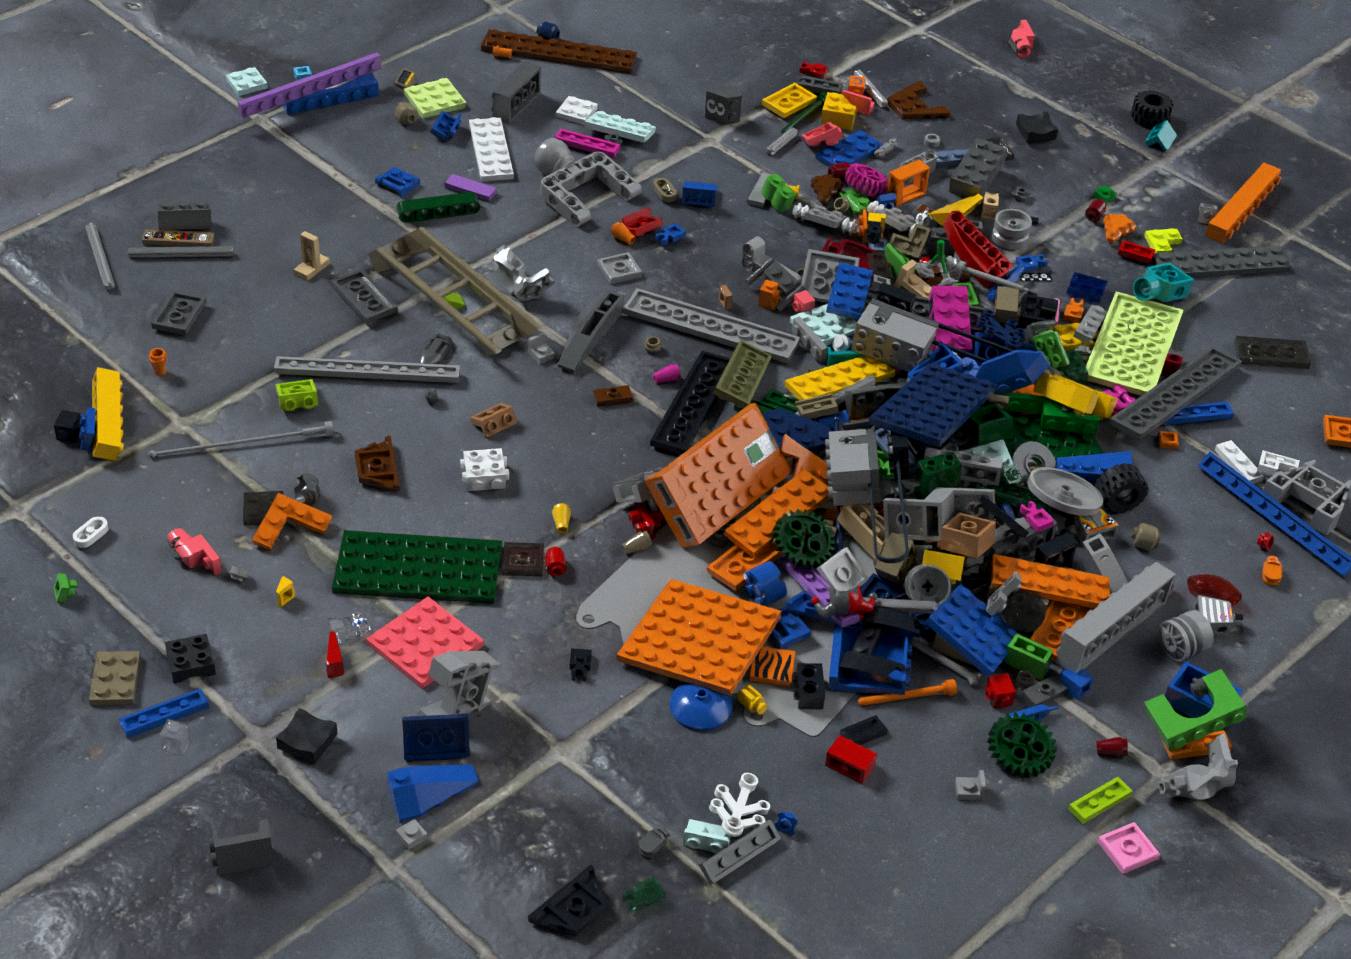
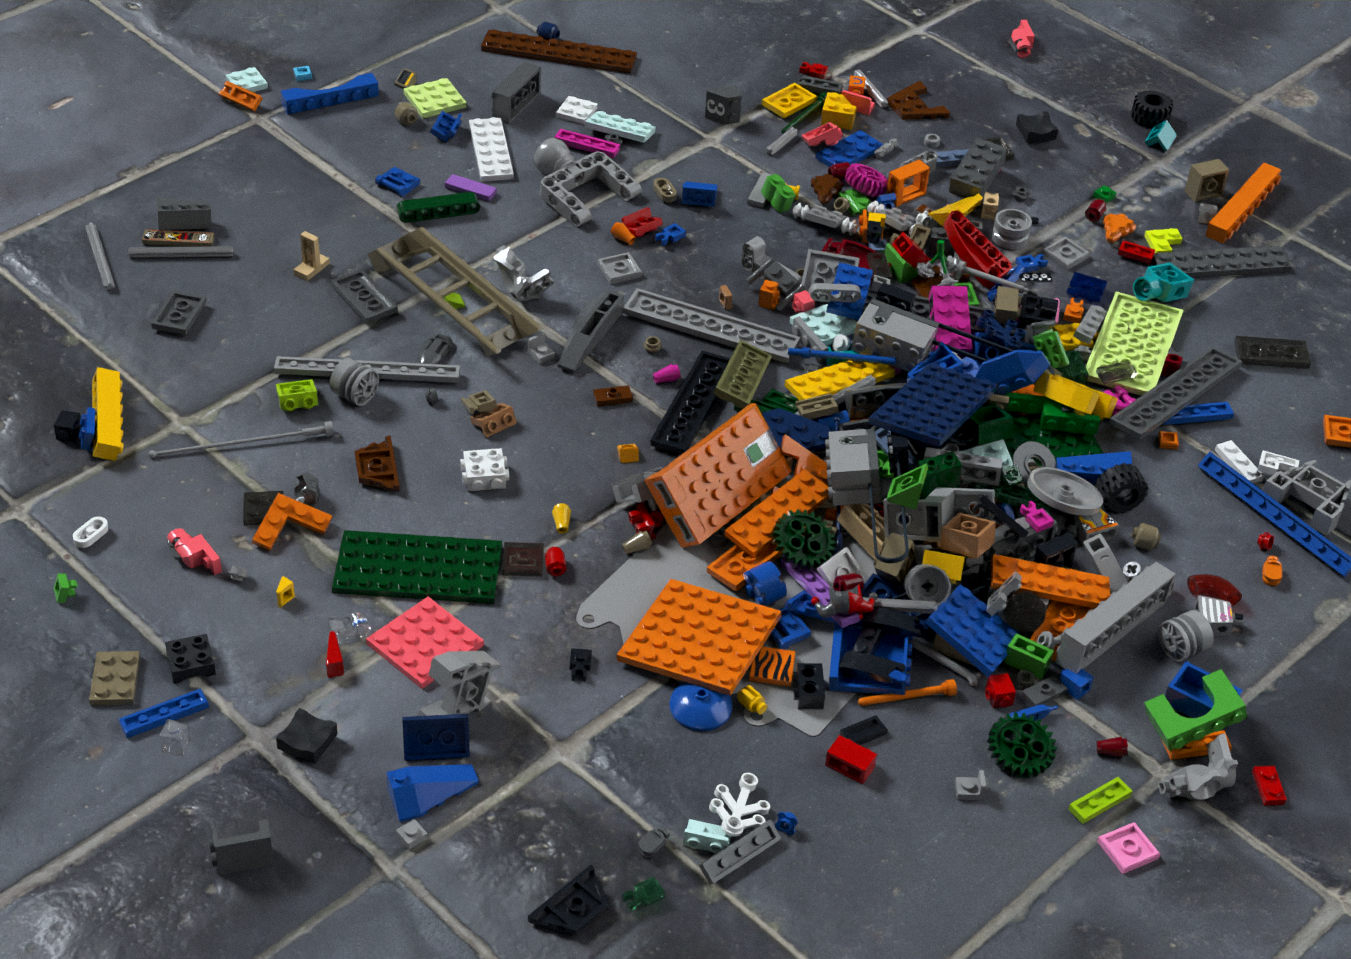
(158, 361): orange cone -> none
(240, 96): none -> orange plate
(309, 85): medium lavender plate -> none
(354, 381): none -> light grey wheel
(479, 401): none -> dark tan plate
(502, 52): orange pin -> none
(628, 453): none -> light orange slope
(807, 353): none -> blue bar
(848, 289): none -> light grey beam
(848, 582): none -> dark red brick
(907, 488): none -> bright green slope
(909, 250): none -> red brick
(910, 281): tan bracket -> none
(1047, 640): none -> light grey plate
(1065, 253): none -> light grey tile
(1116, 372): none -> clear smoke plate
(1135, 568): none -> light grey bush
(1198, 687): dark grey plate -> none
(1206, 180): none -> dark tan brick
(1269, 785): none -> red plate

